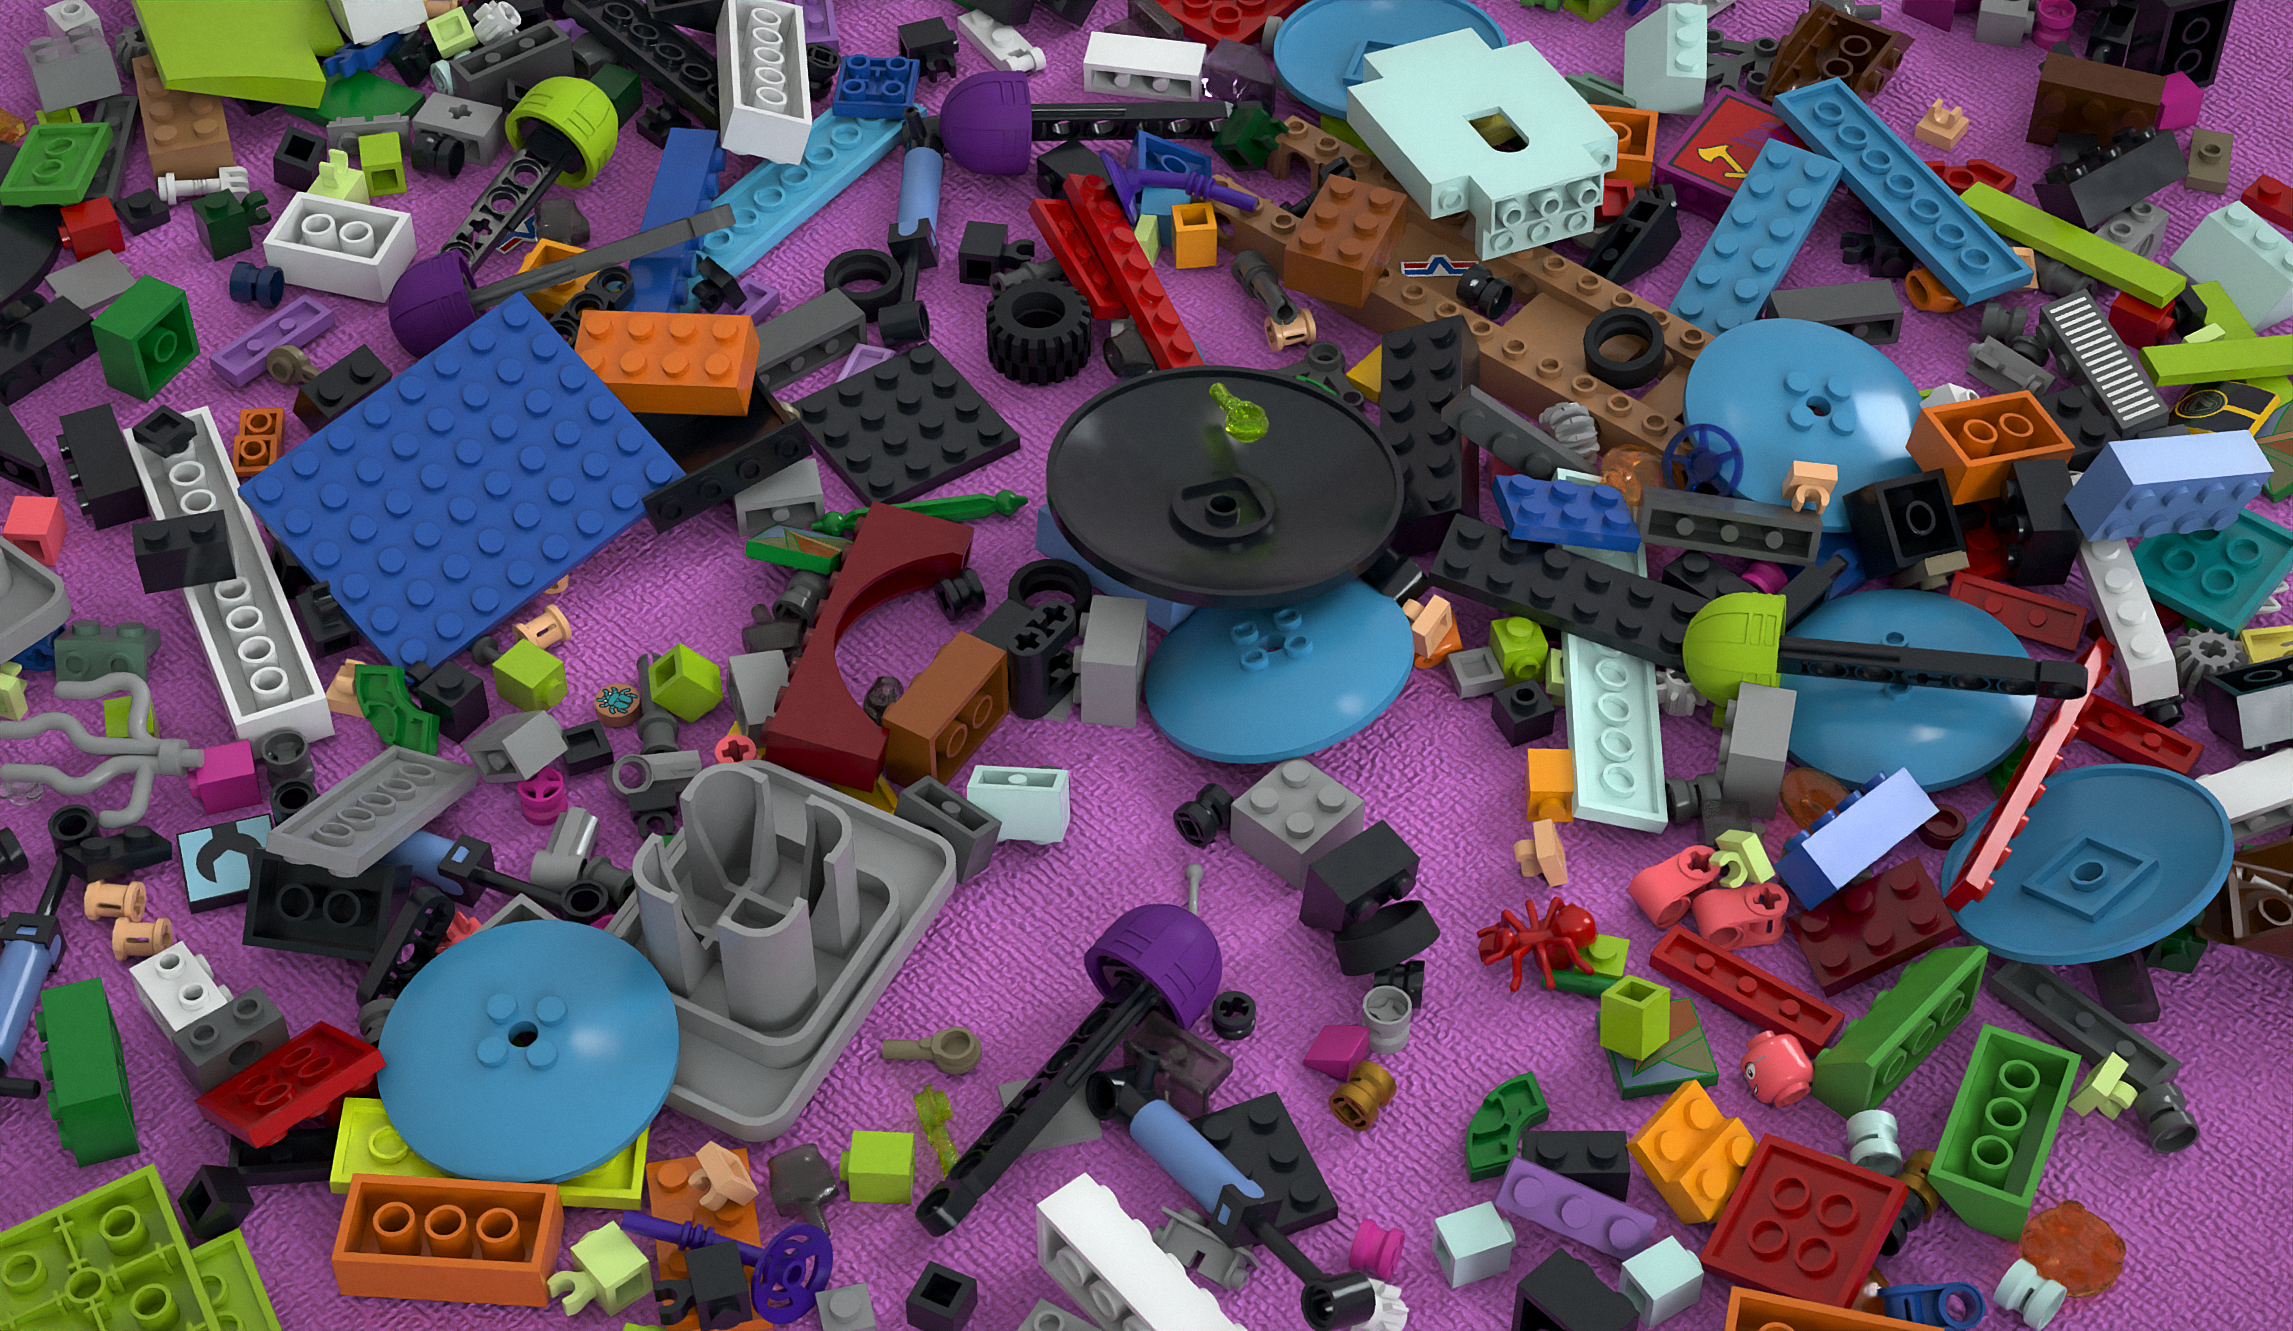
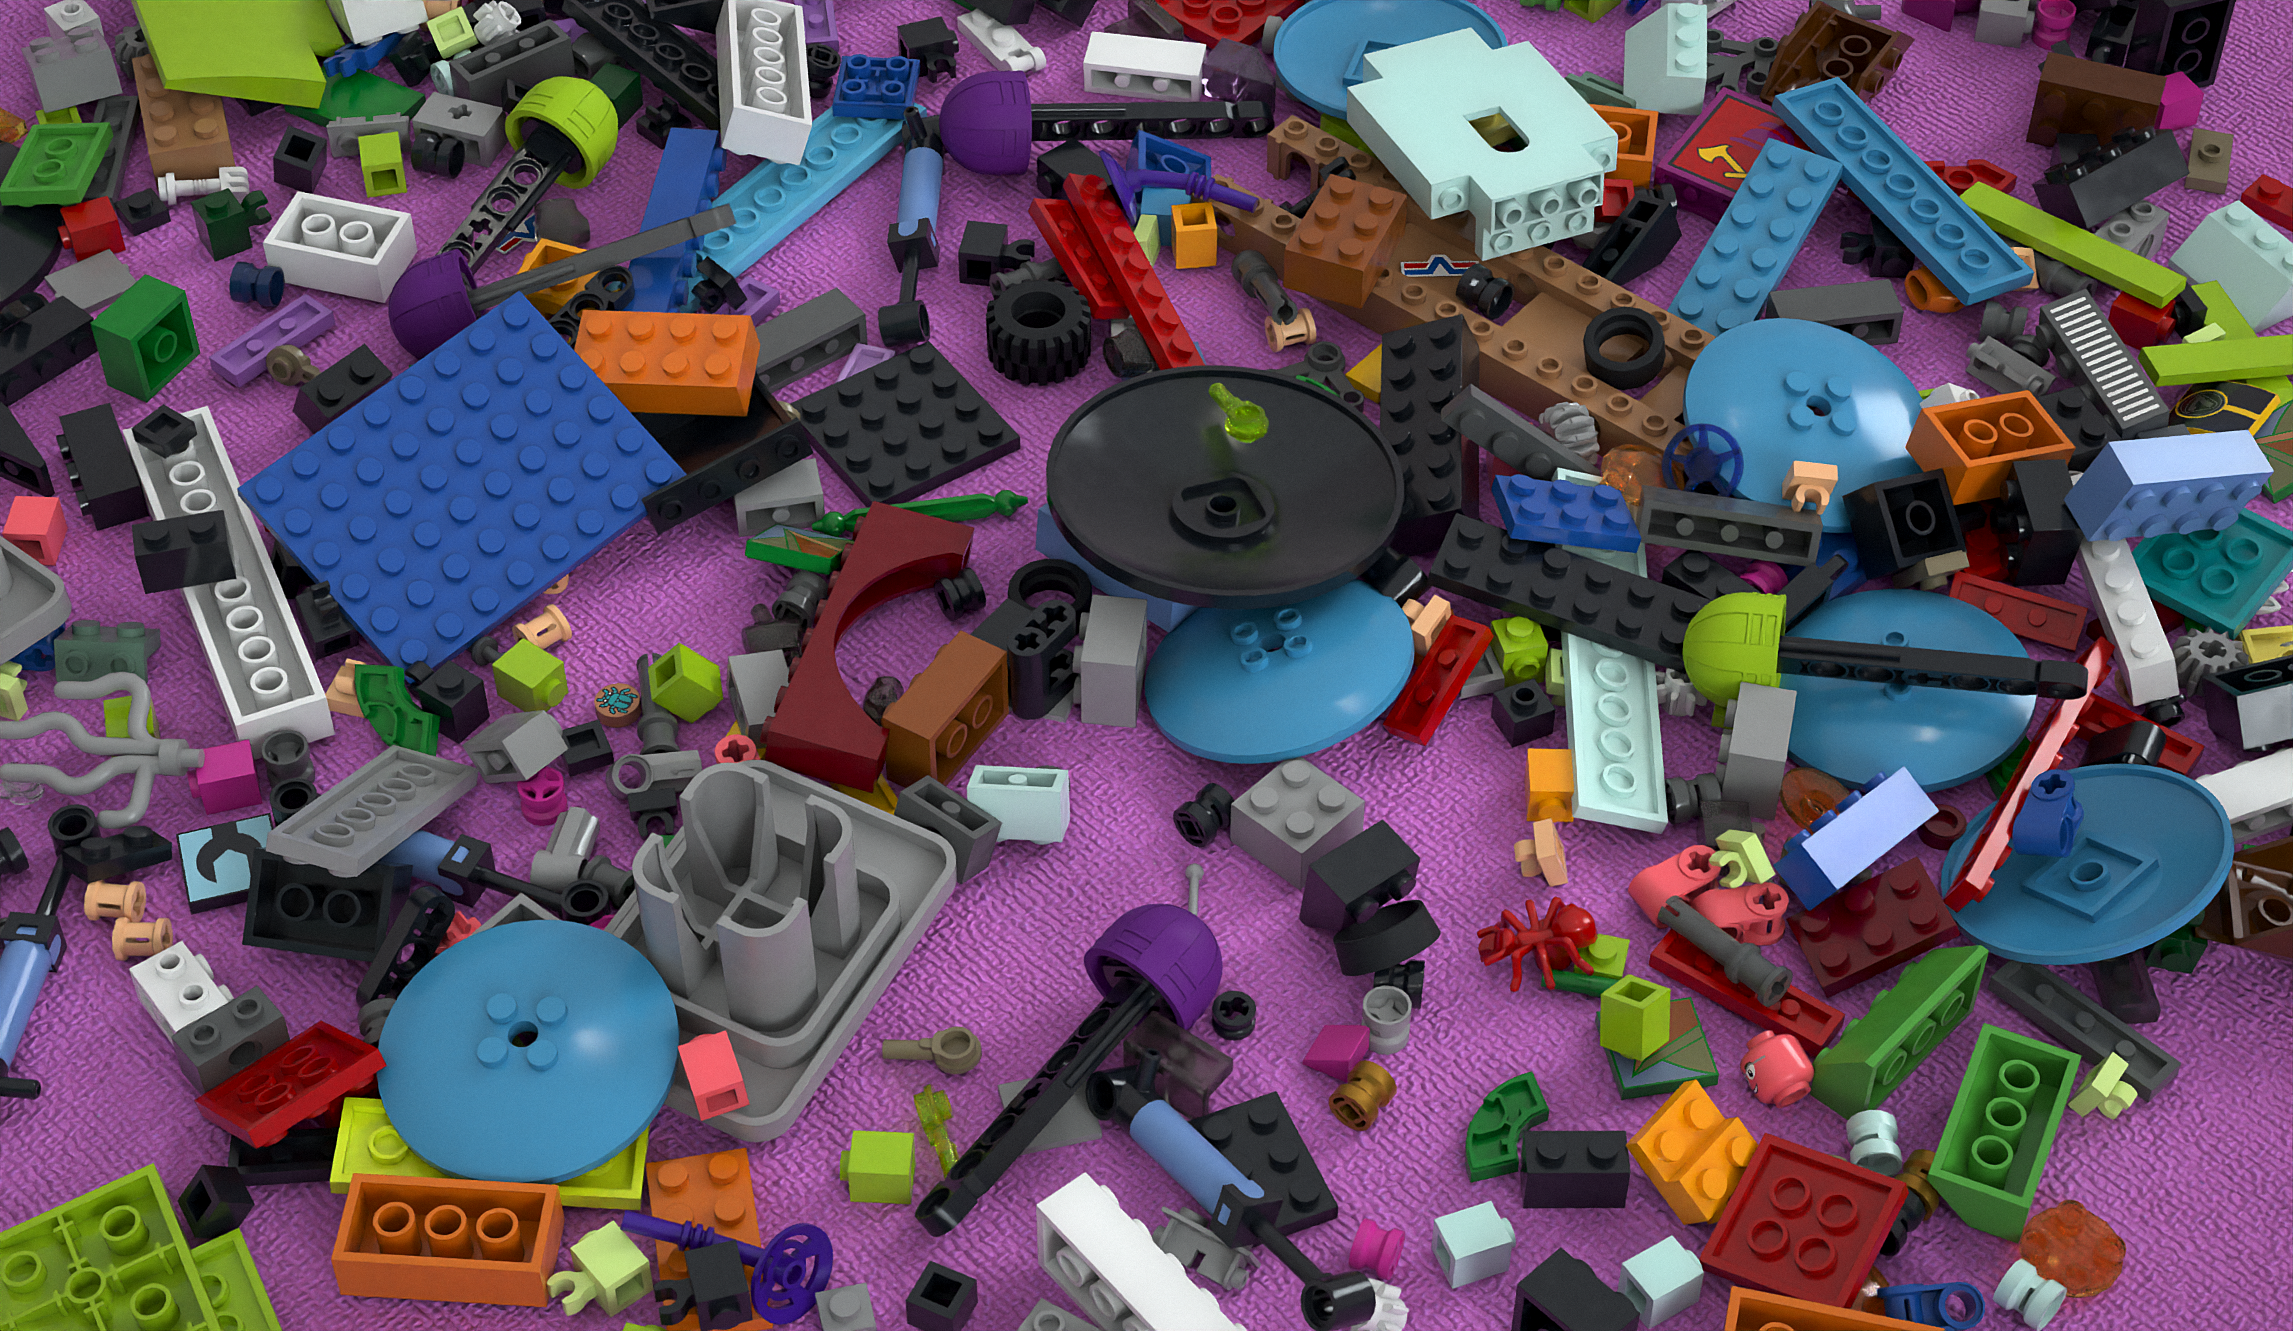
(88, 1073): green brick -> none
(259, 440): orange slope -> none
(340, 181): yellowish green brick -> none
(713, 1075): none -> coral brick
(725, 1175): light nougat tile -> none
(802, 1184): clear smoke piece -> none
(865, 265): black tyre -> none
(1248, 138): dark green brick -> none
(1438, 680): none -> red plate
(1574, 1209): medium lavender plate -> none
(1740, 961): none -> dark grey pin
(1942, 126): light nougat tile -> none
(2048, 816): none -> blue piece
(2128, 744): none -> black beam
(2168, 1123): dark grey wheel -> none

